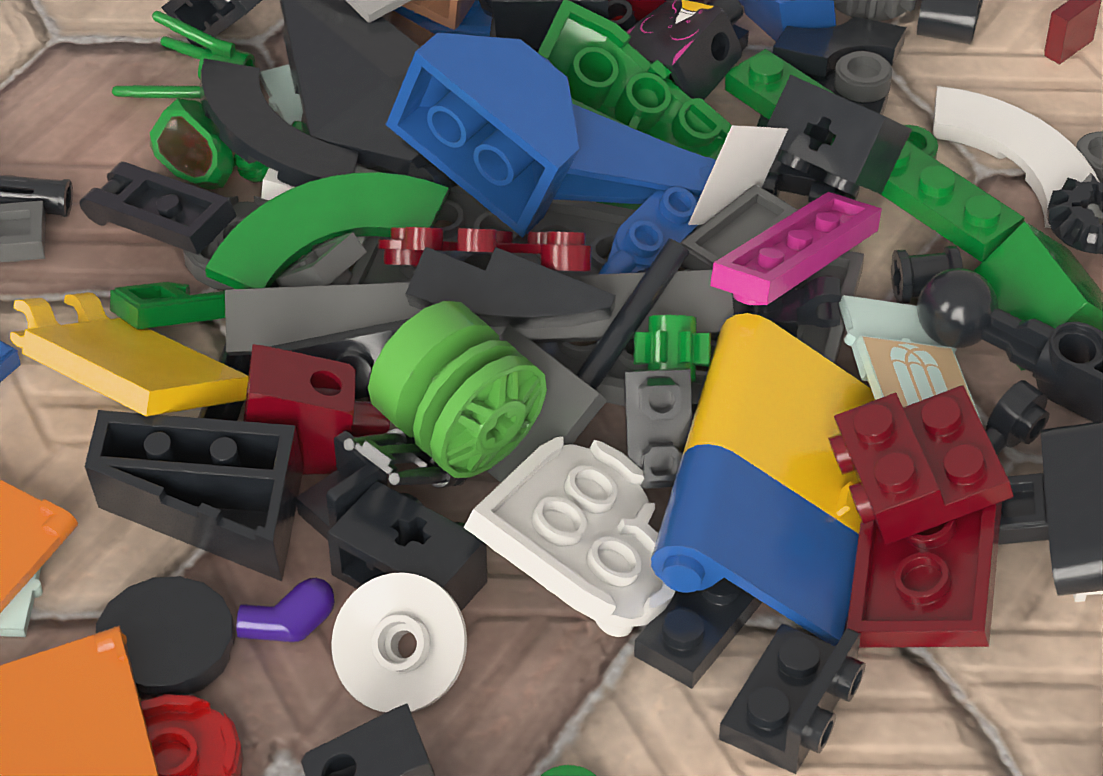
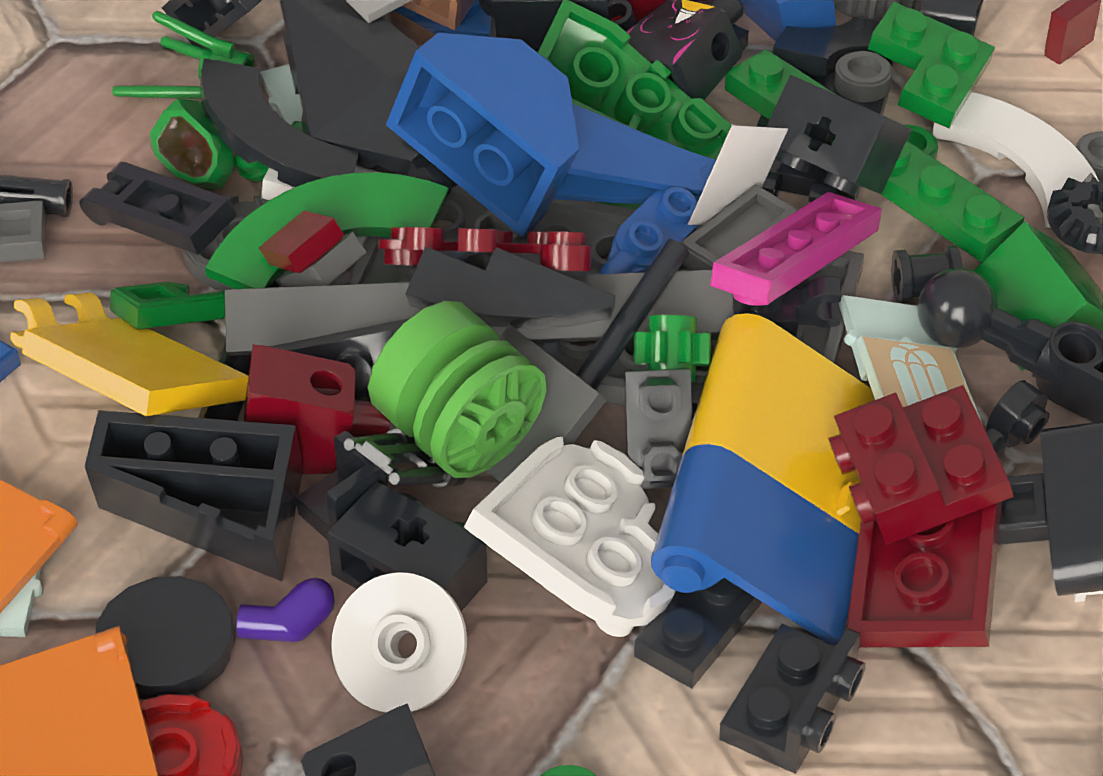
(301, 241): none -> dark red tile
(943, 62): none -> green plate

